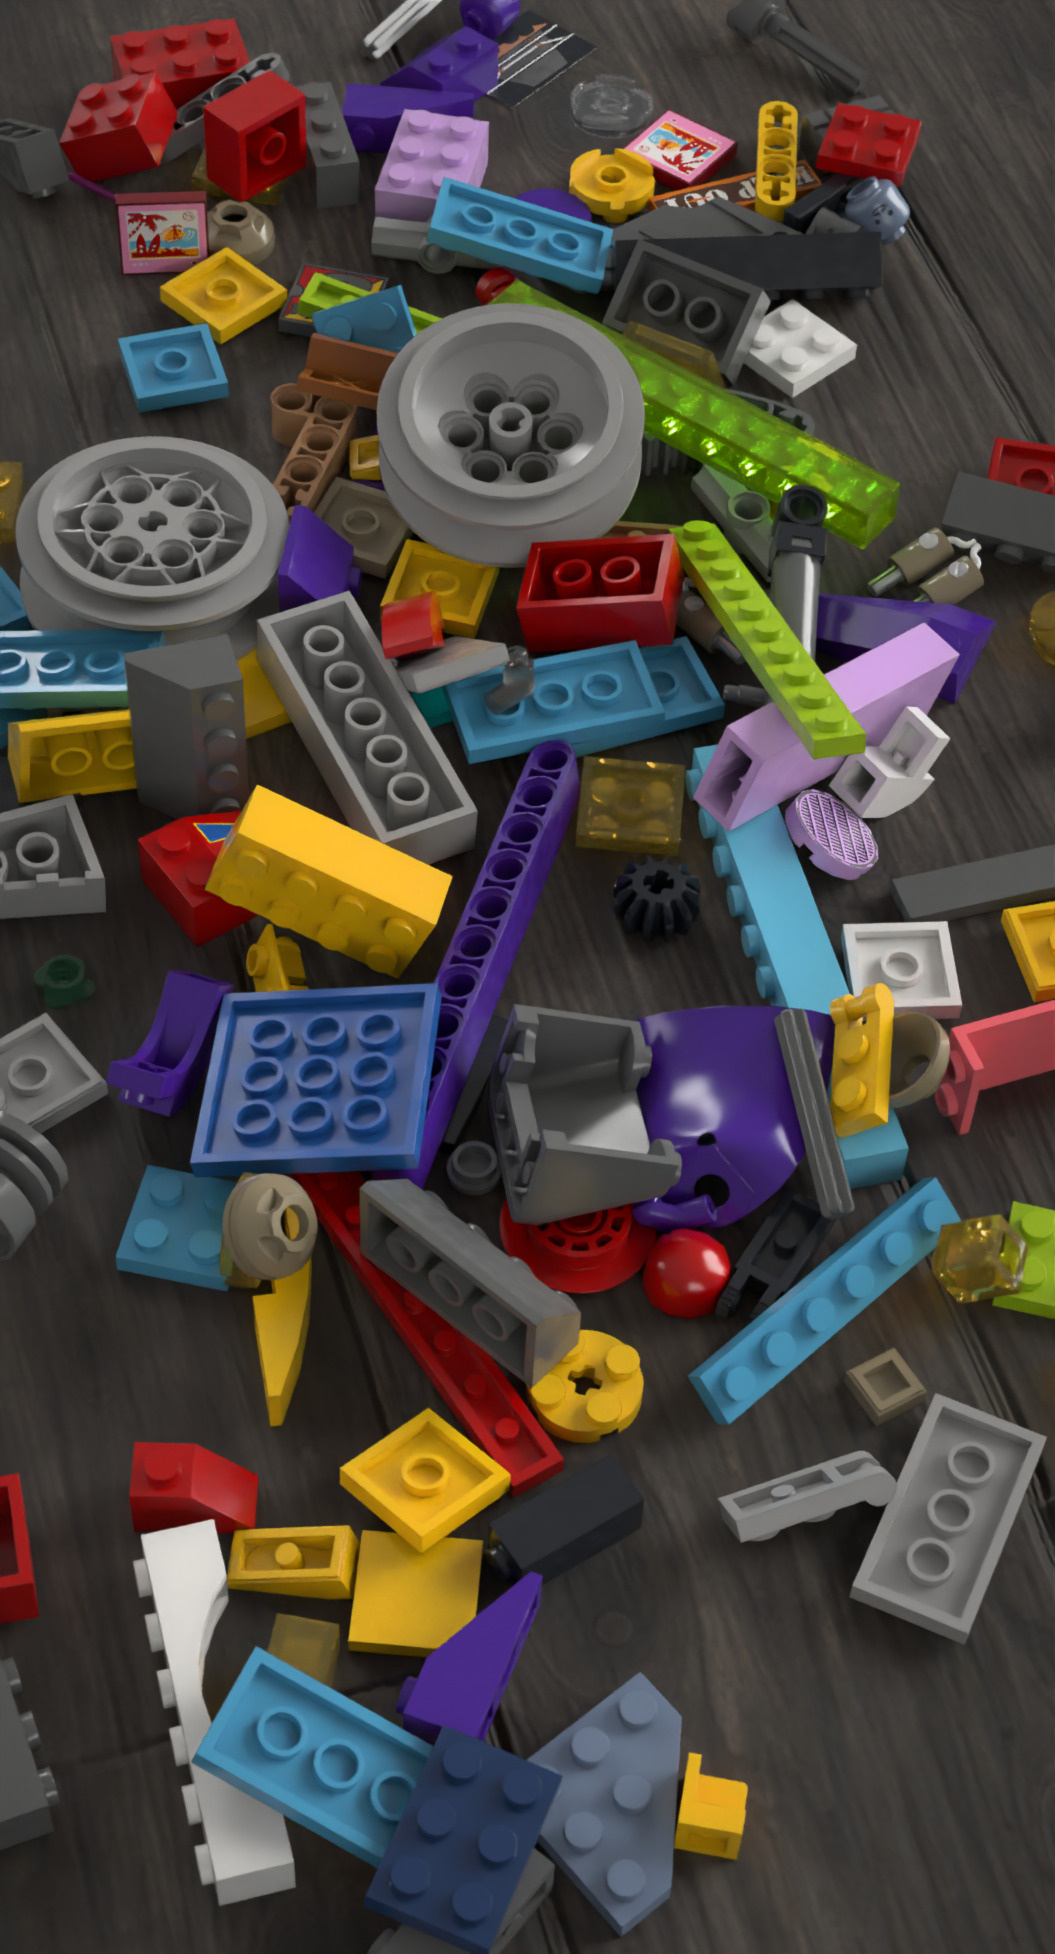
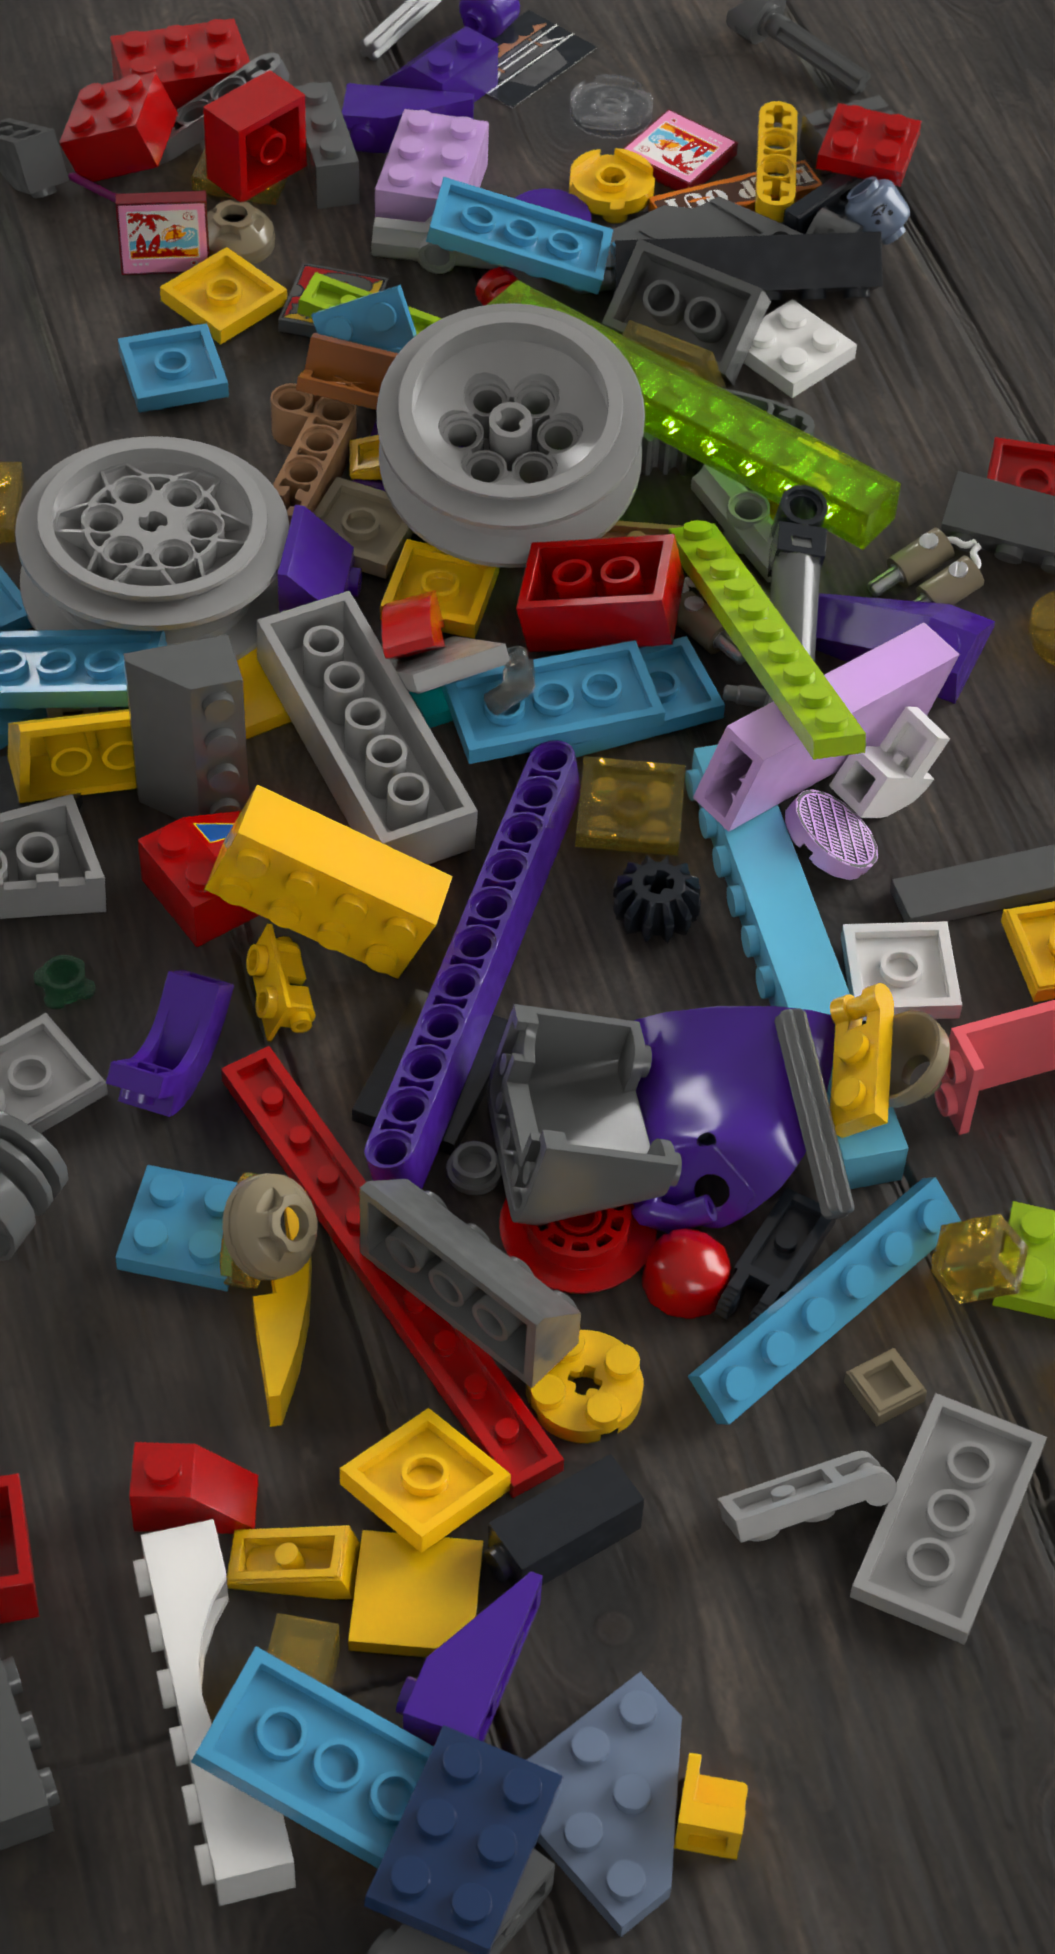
(318, 1081): blue plate -> none

